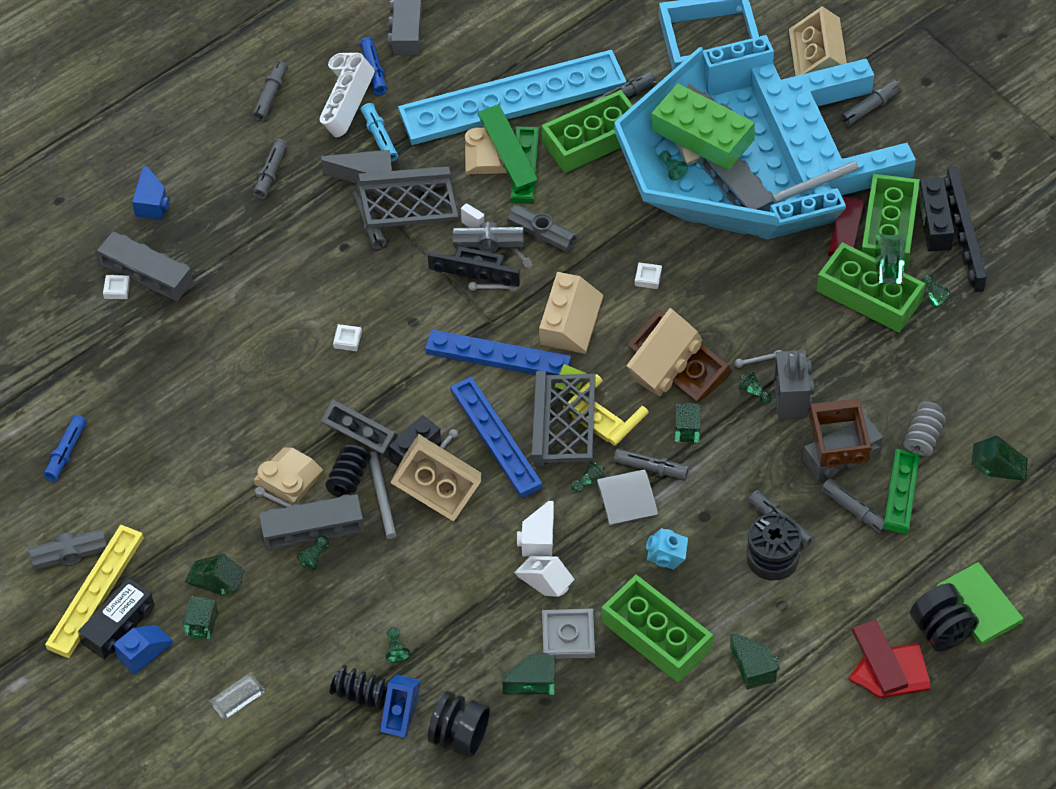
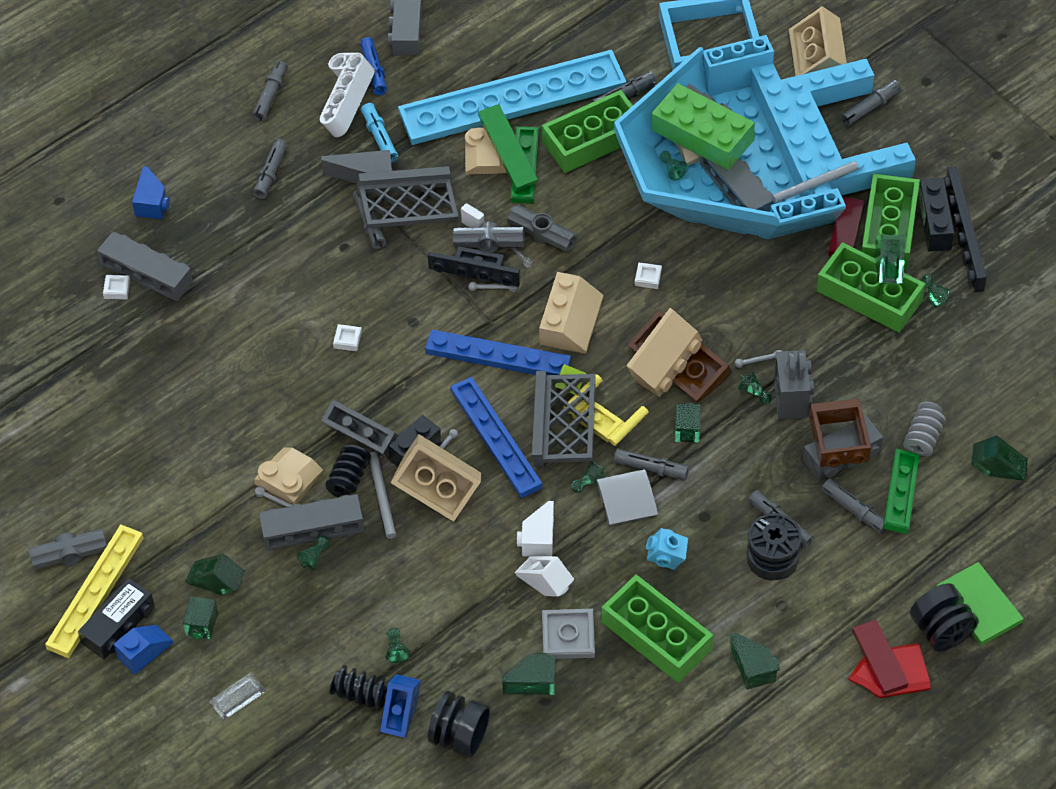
(60, 456): blue pin -> none

